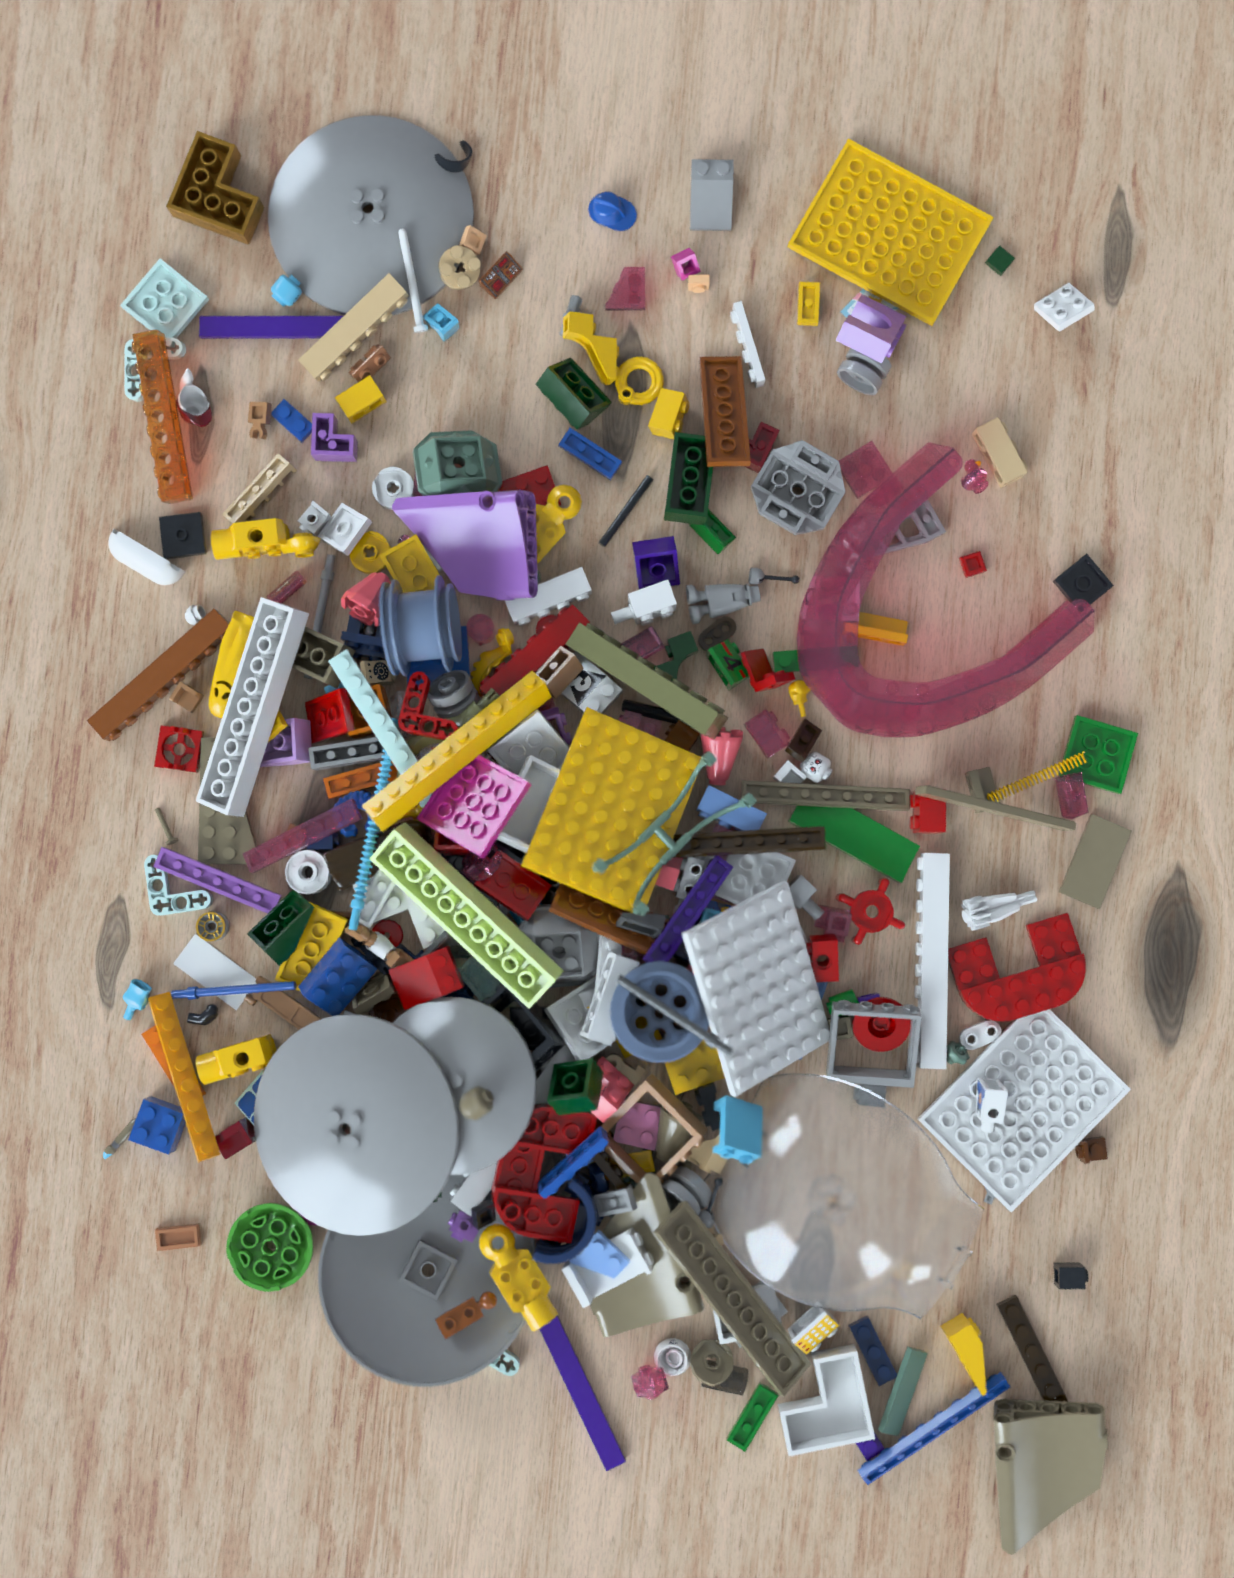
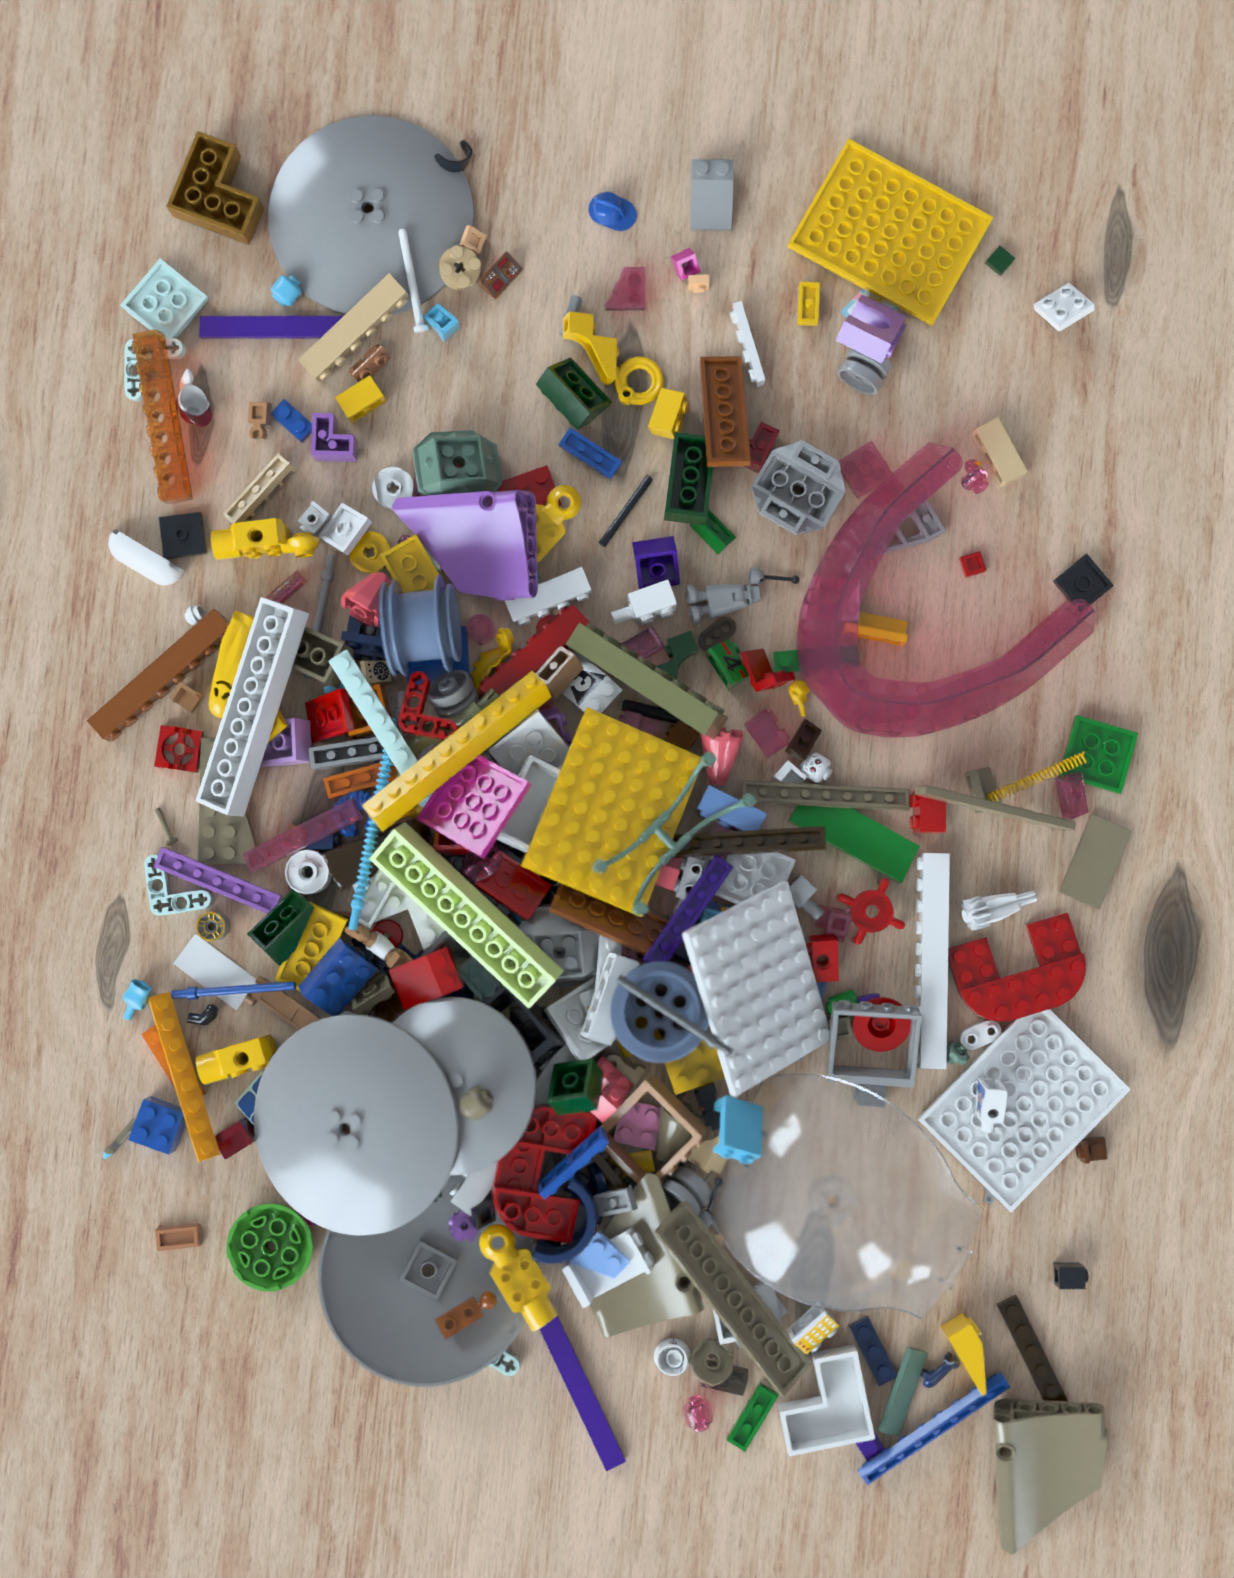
(648, 924): dark grey slope -> none
(649, 1382): clear pink brick -> none
(698, 1413): none -> clear pink head
(936, 1375): none -> dark blue piece

